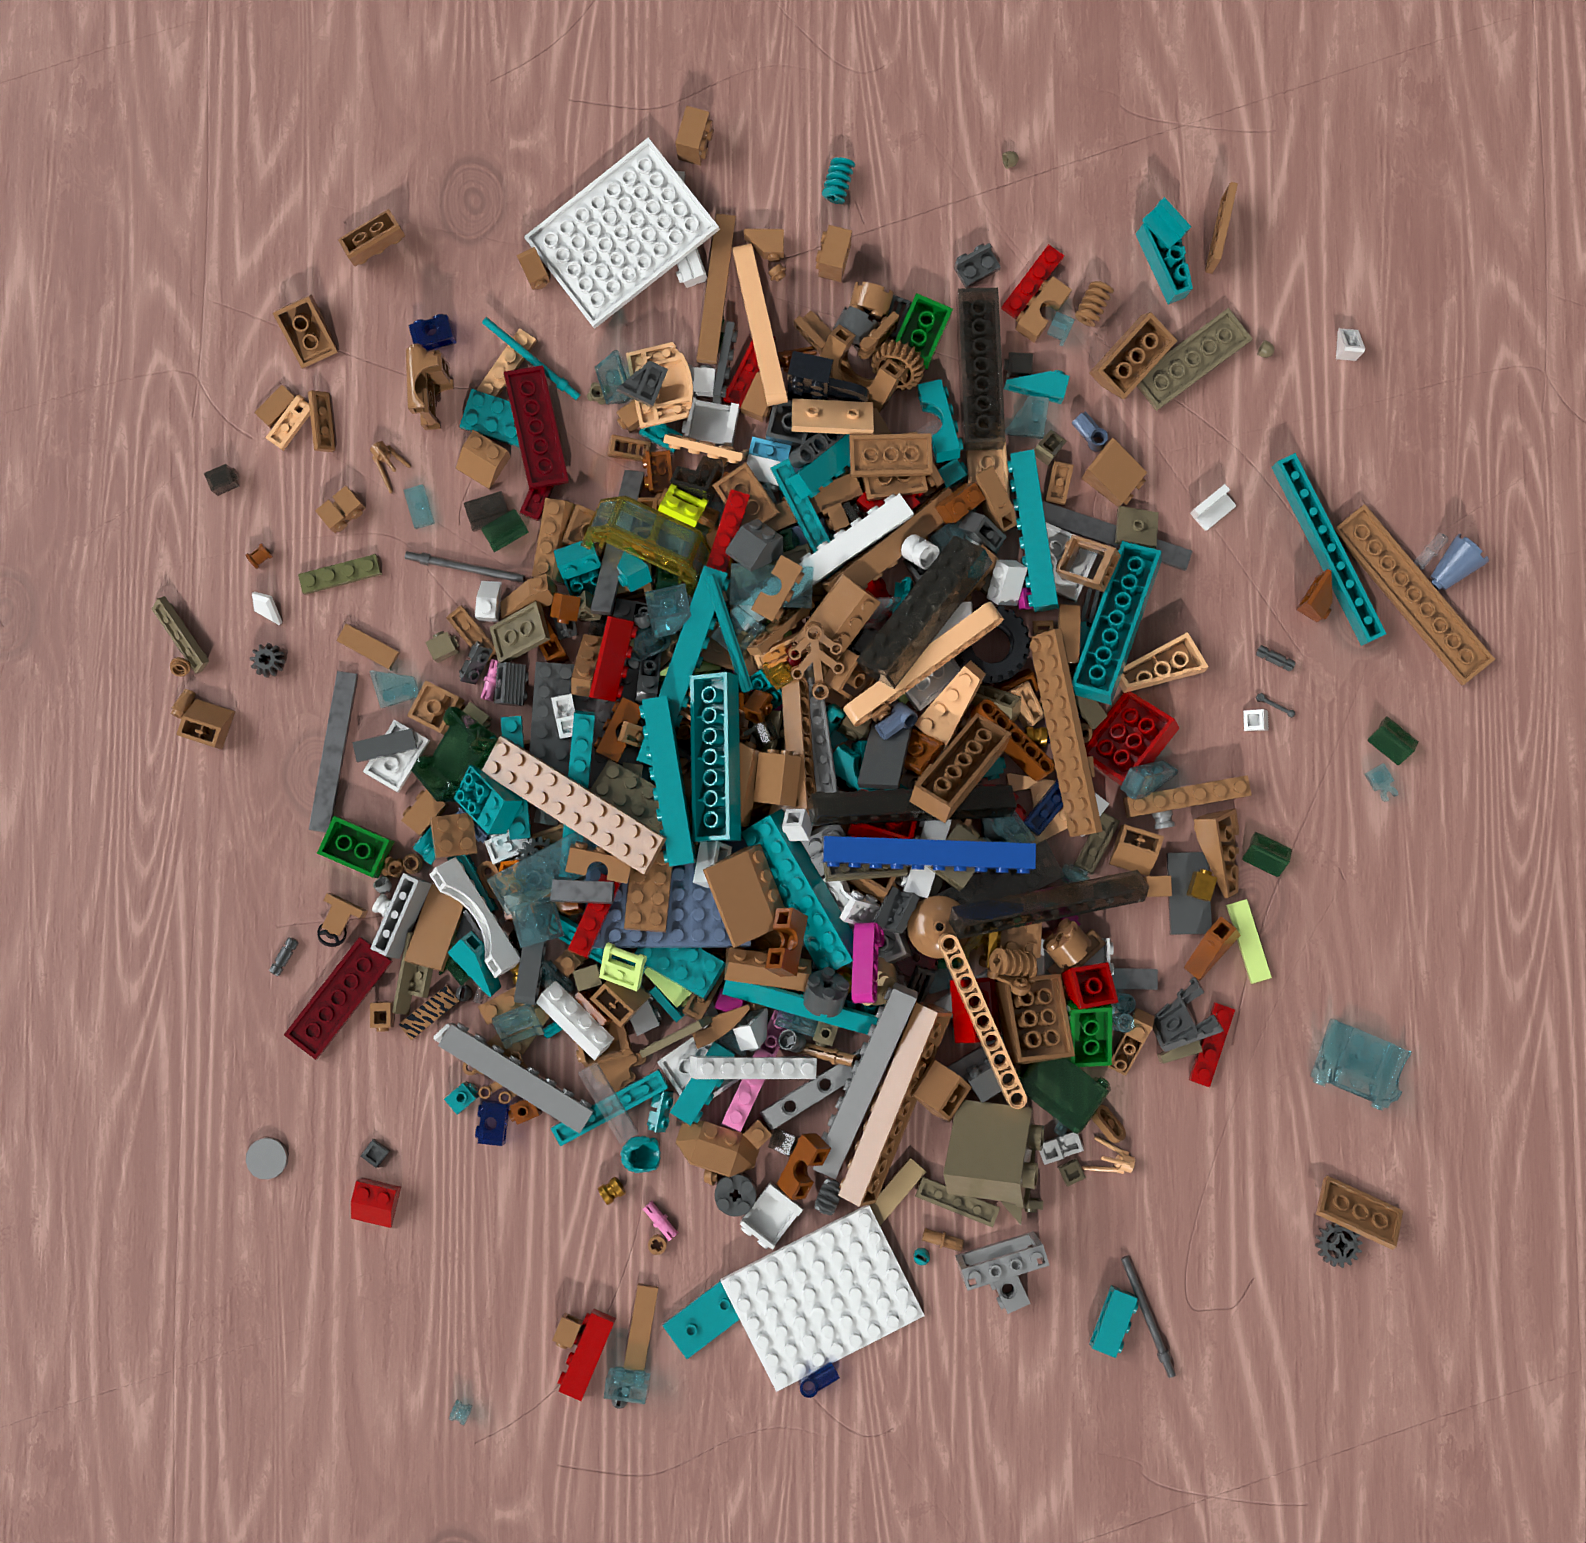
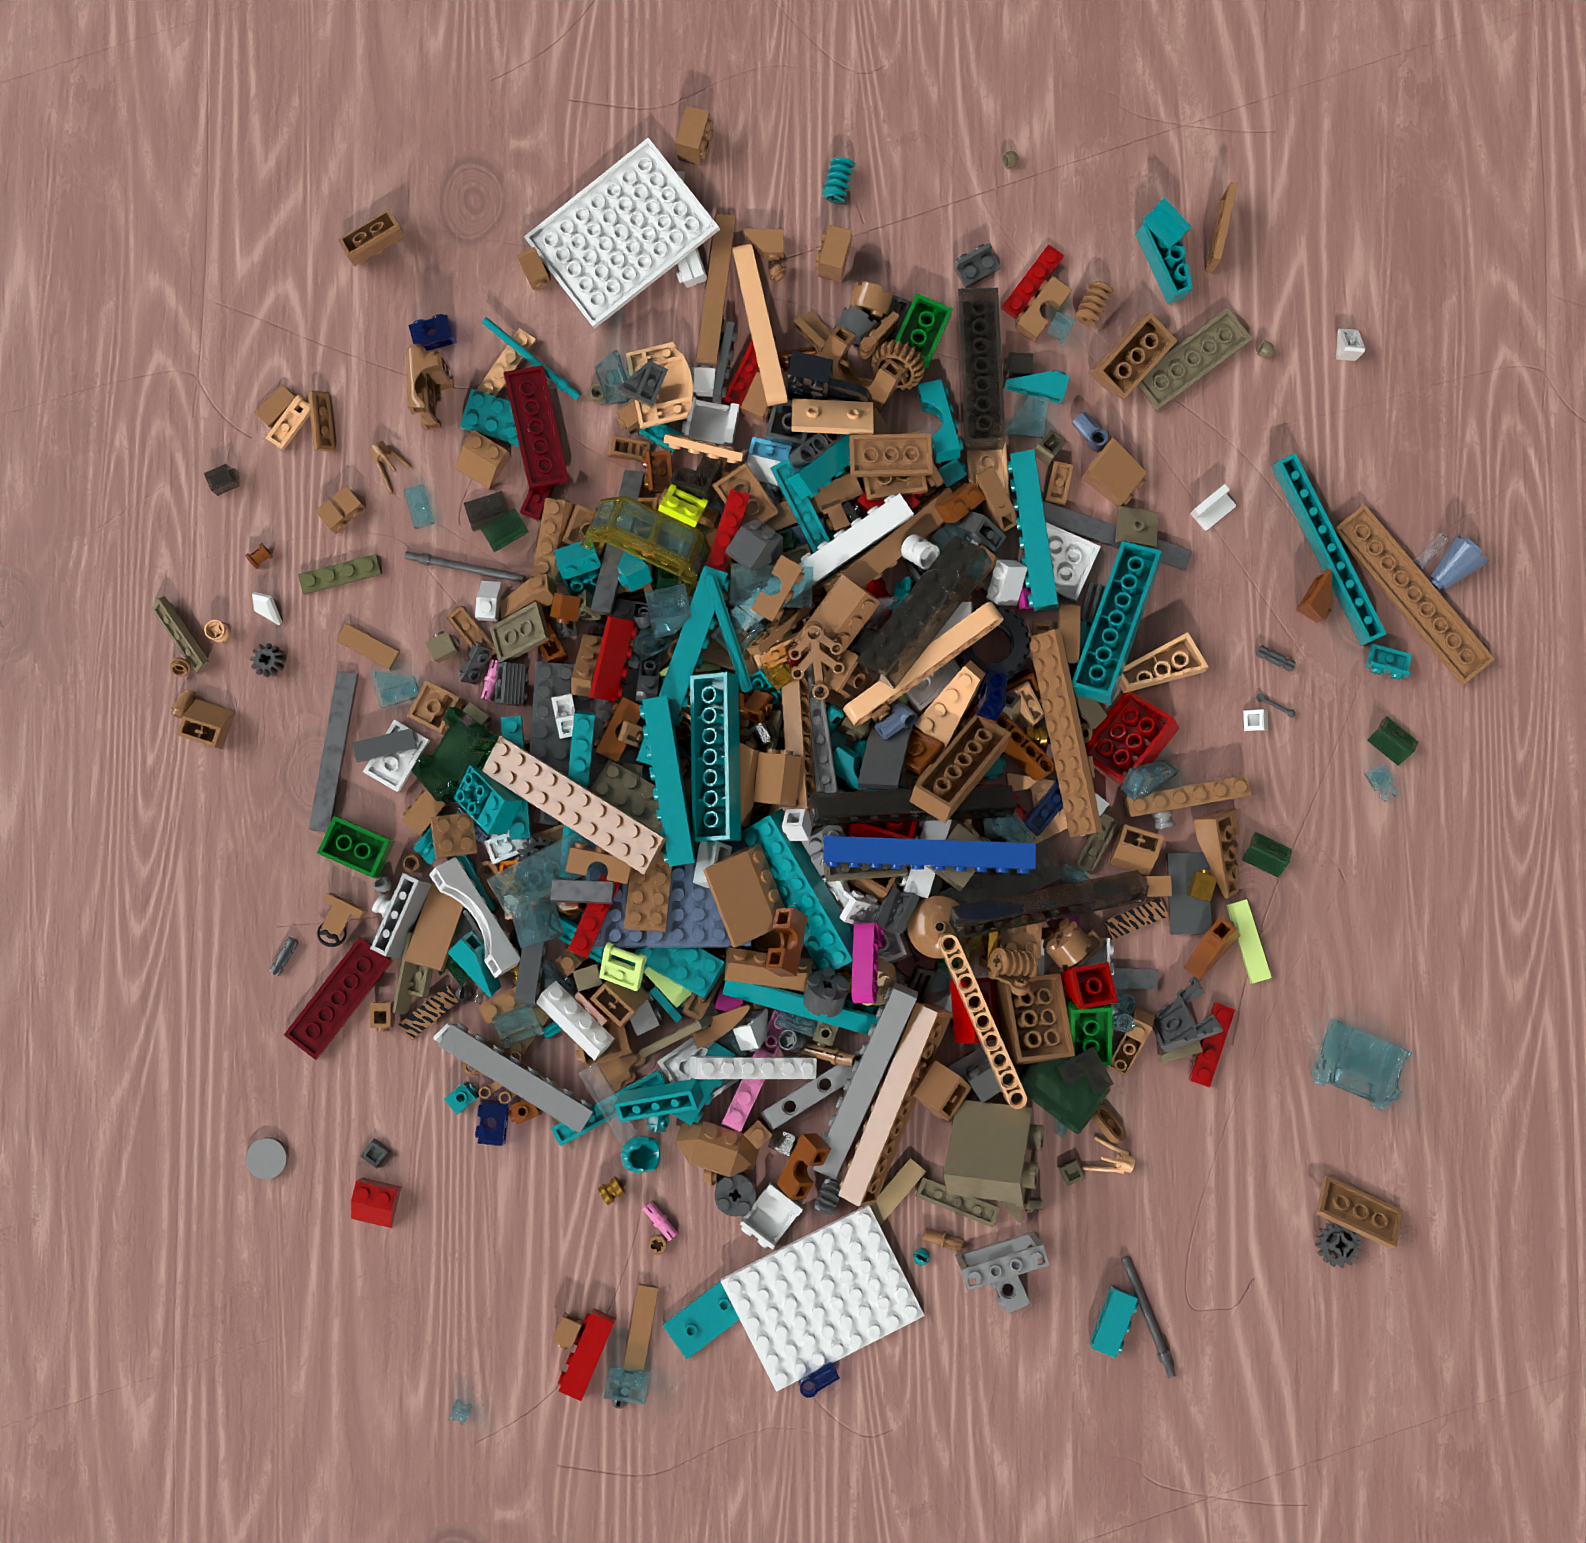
(216, 627): none -> light nougat wheel
(305, 331): medium nougat slope -> none
(396, 871): medium nougat plate -> none
(659, 1100): none -> teal brick
(992, 695): none -> clear blue brick
(1060, 1147): white slope -> none
(1086, 1065): none -> clear smoke plate
(1104, 571): medium nougat window -> none
(1136, 918): none -> tile
(1388, 661): none -> teal bracket

